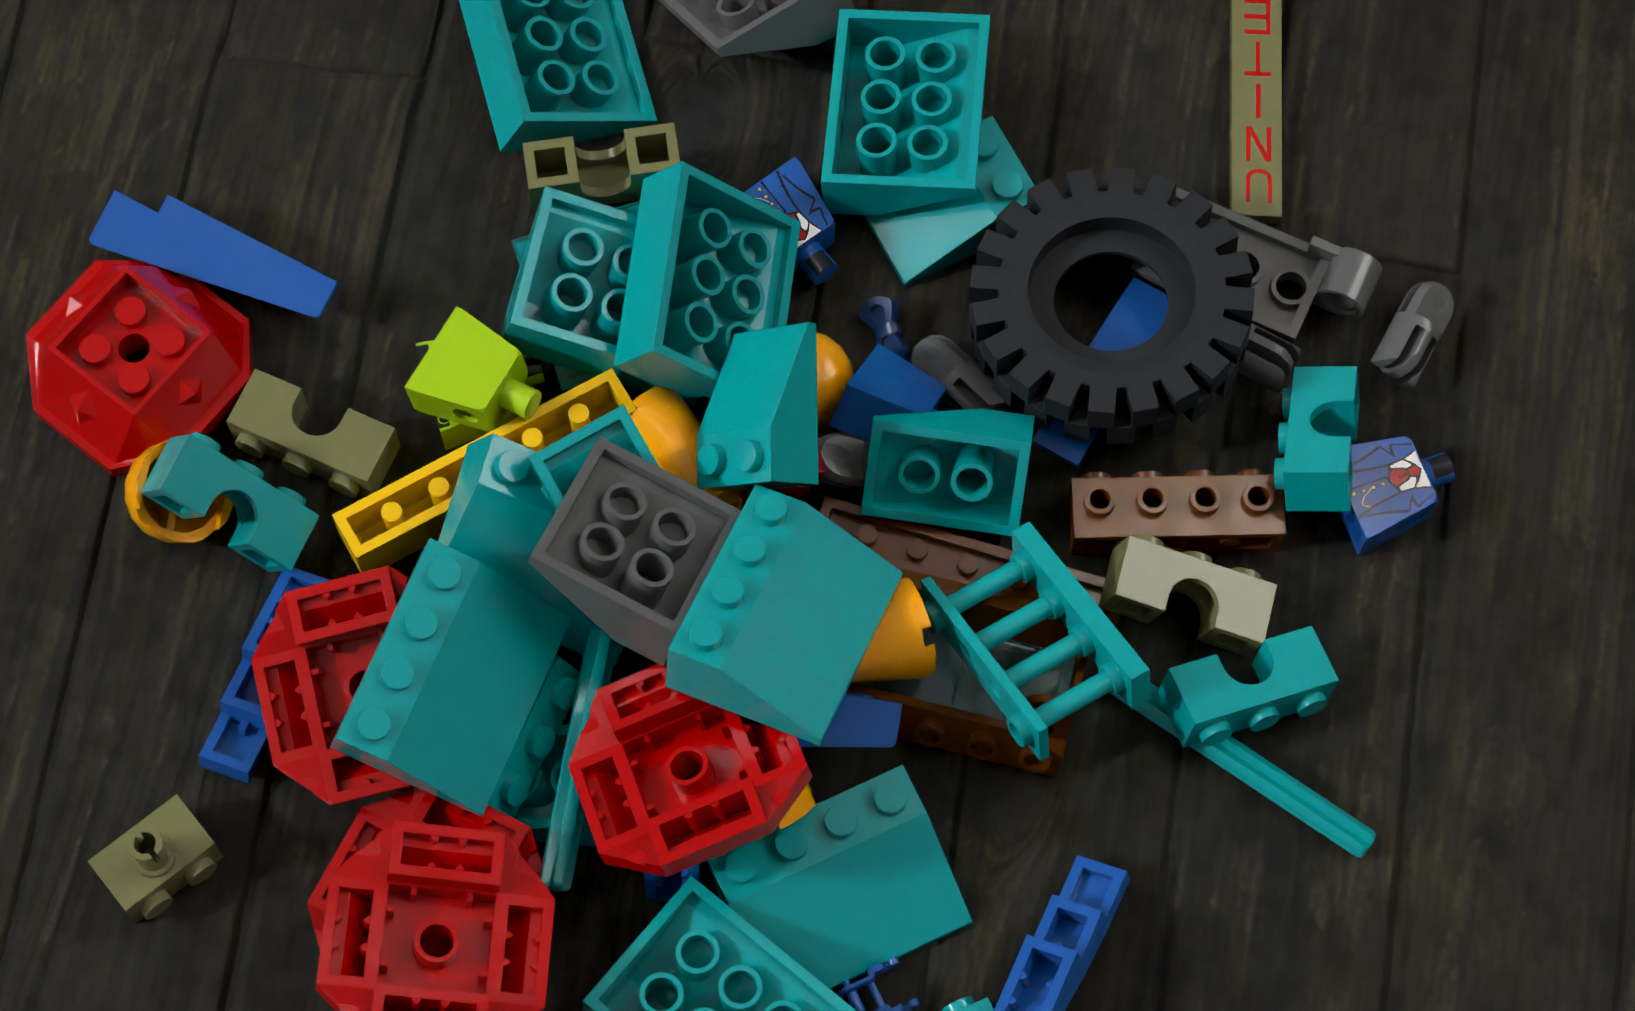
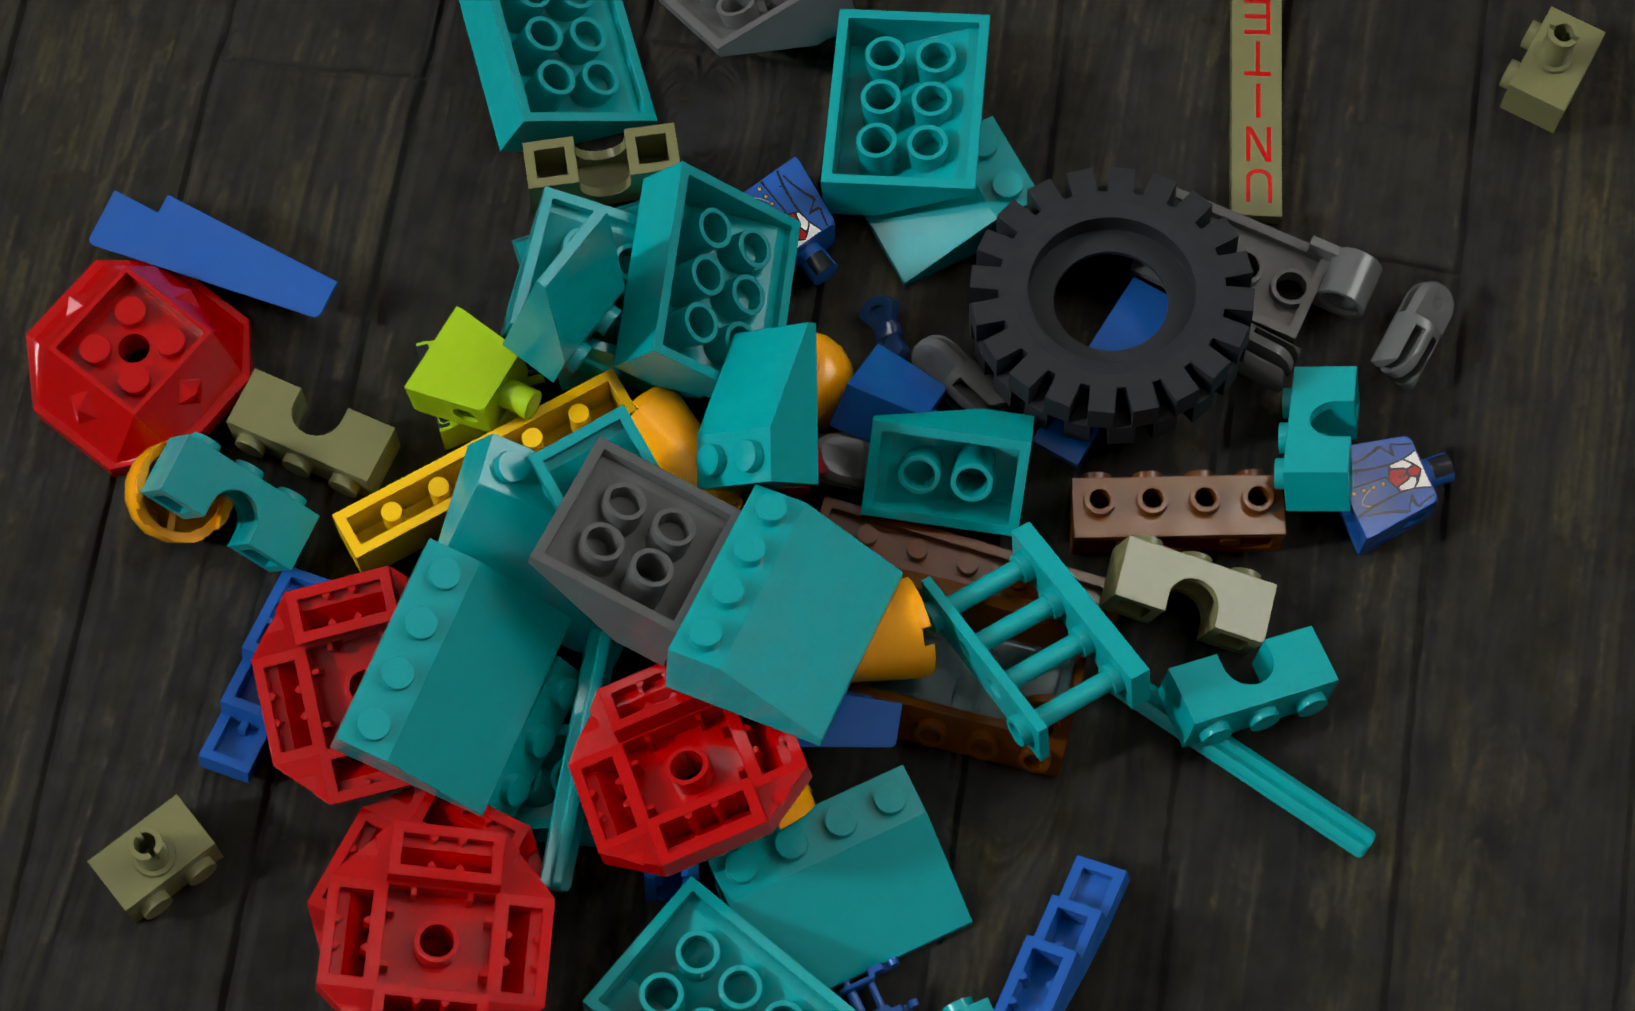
(570, 301): none -> teal slope
(1551, 68): none -> olive brick

